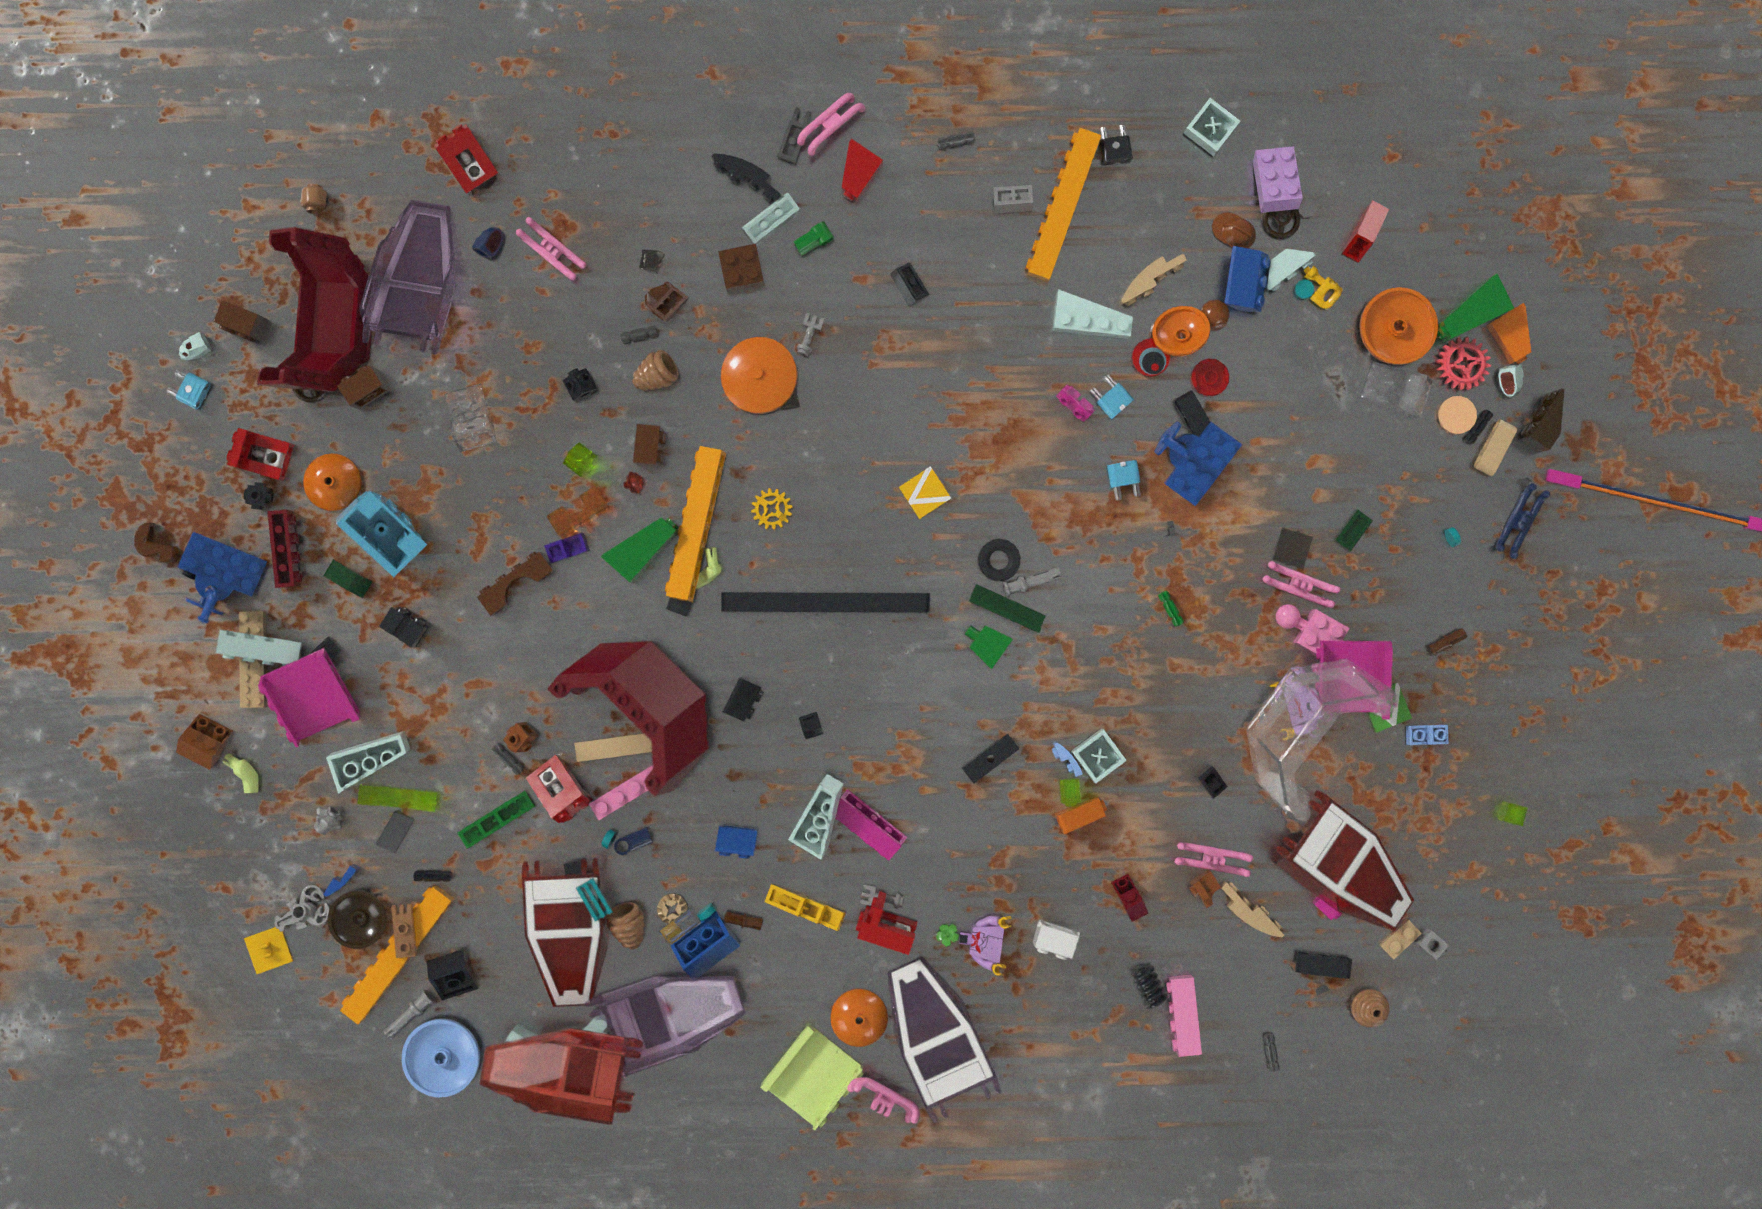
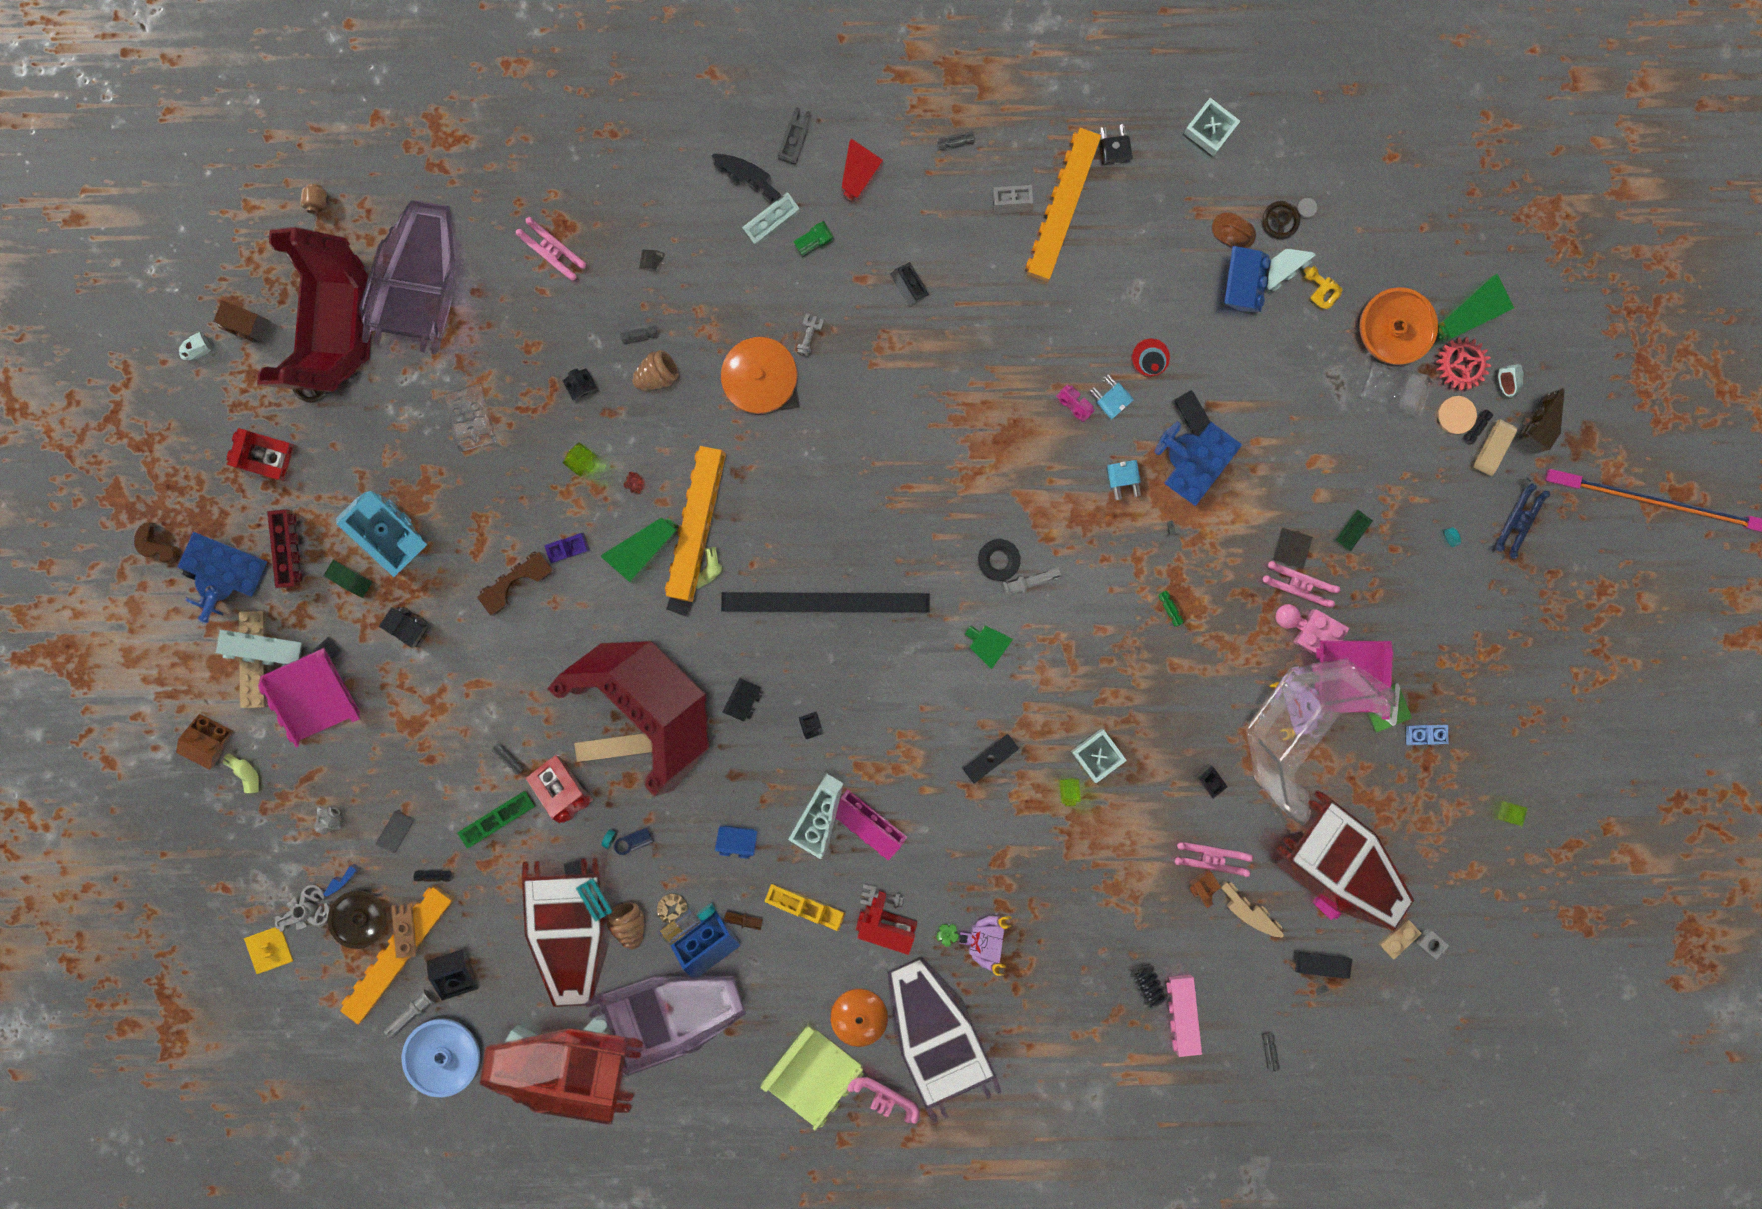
(192, 390): medium azure piece -> none
(264, 499): black brick -> none
(344, 485): orange dish -> none
(359, 761): light aqua wedge -> none
(363, 386): reddish brown brick -> none
(397, 797): clear neon green slope -> none
(455, 144): red brick -> none
(488, 242): dark blue rock -> none
(520, 737): dark orange brick -> none
(593, 504): clear orange arch -> none
(620, 795): bright pink brick -> none
(649, 445): reddish brown brick -> none
(665, 301): reddish brown slope -> none
(741, 268): reddish brown brick -> none
(764, 518): yellow gear -> none
(830, 121): bright pink piece -> none
(925, 492): yellow tile -> none
(1007, 608): dark green fence -> none
(1055, 939): white brick -> none
(1063, 754): light blue slope -> none
(1081, 814): orange slope -> none
(1089, 318): light aqua wedge -> none
(1130, 897): dark red slope -> none
(1145, 281): tan slope -> none
(1179, 323): orange dish -> none
(1210, 377): red tile -> none
(1217, 314): dark orange hair -> none
(1277, 179): lavender brick -> none
(1304, 289): teal tile -> none
(1364, 1006): medium nougat piece -> none
(1365, 231): slope -> none
(1448, 641): reddish brown axle -> none
(1512, 334): orange slope -> none

